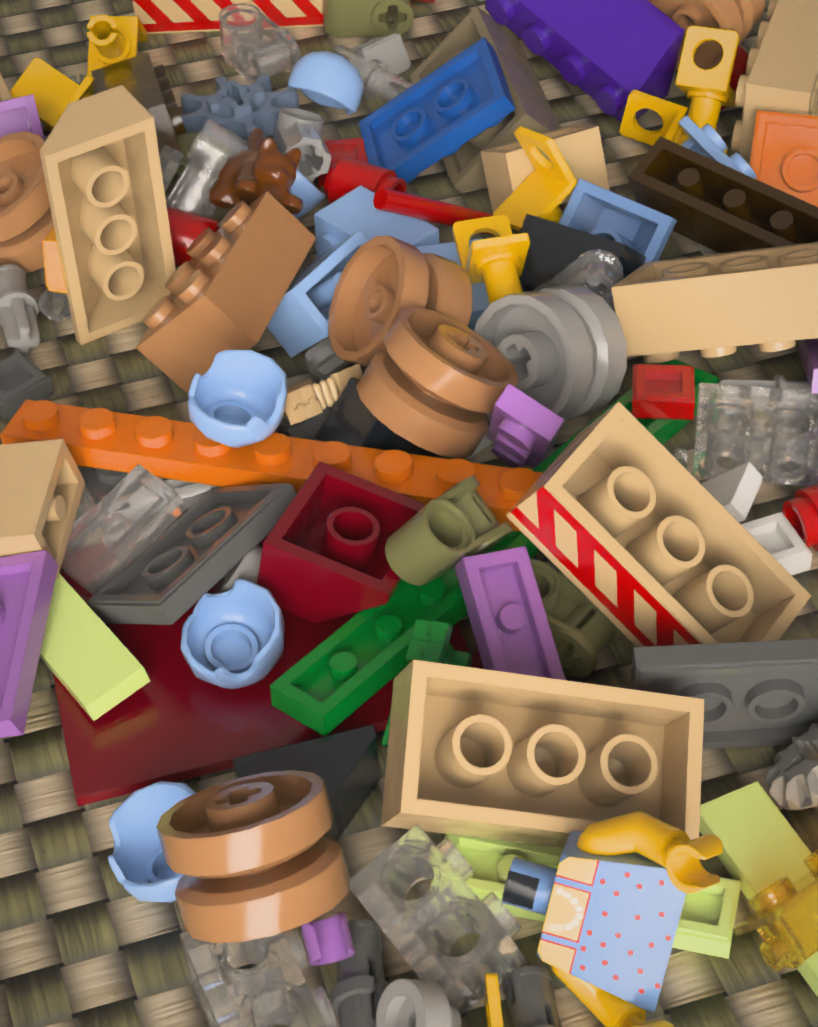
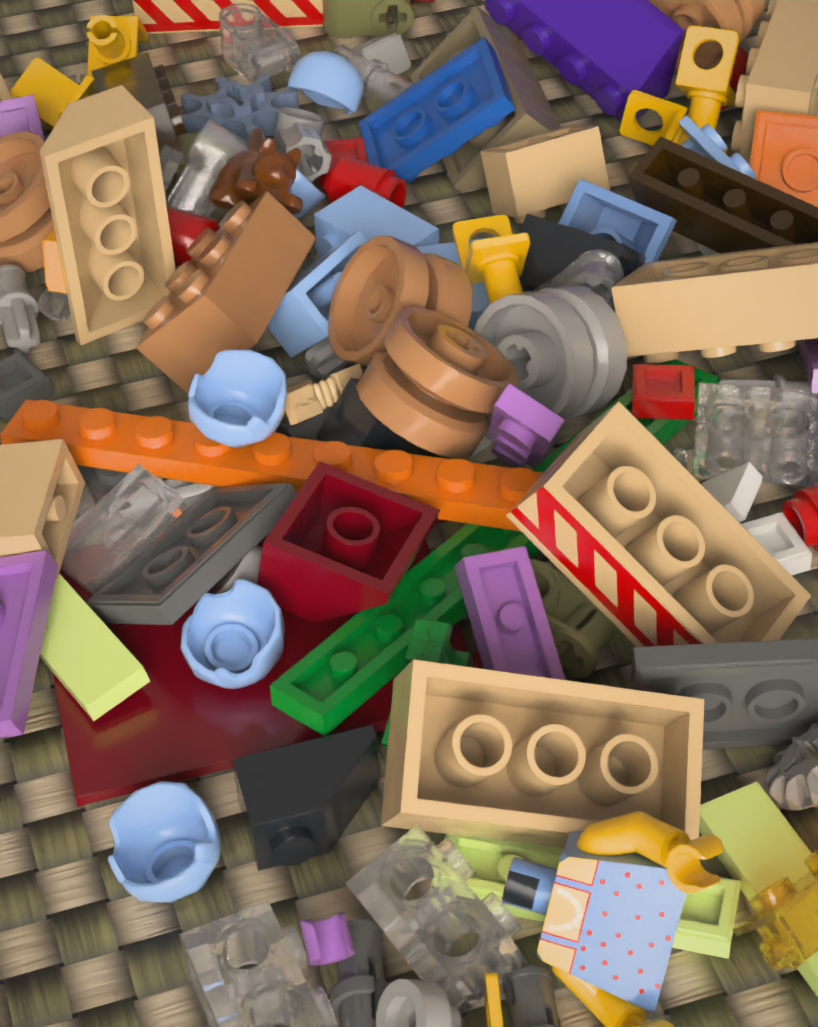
(254, 856): medium nougat wheel -> none
(424, 208): red bar -> none
(444, 533): olive piece -> none
(544, 187): yellow bracket -> none

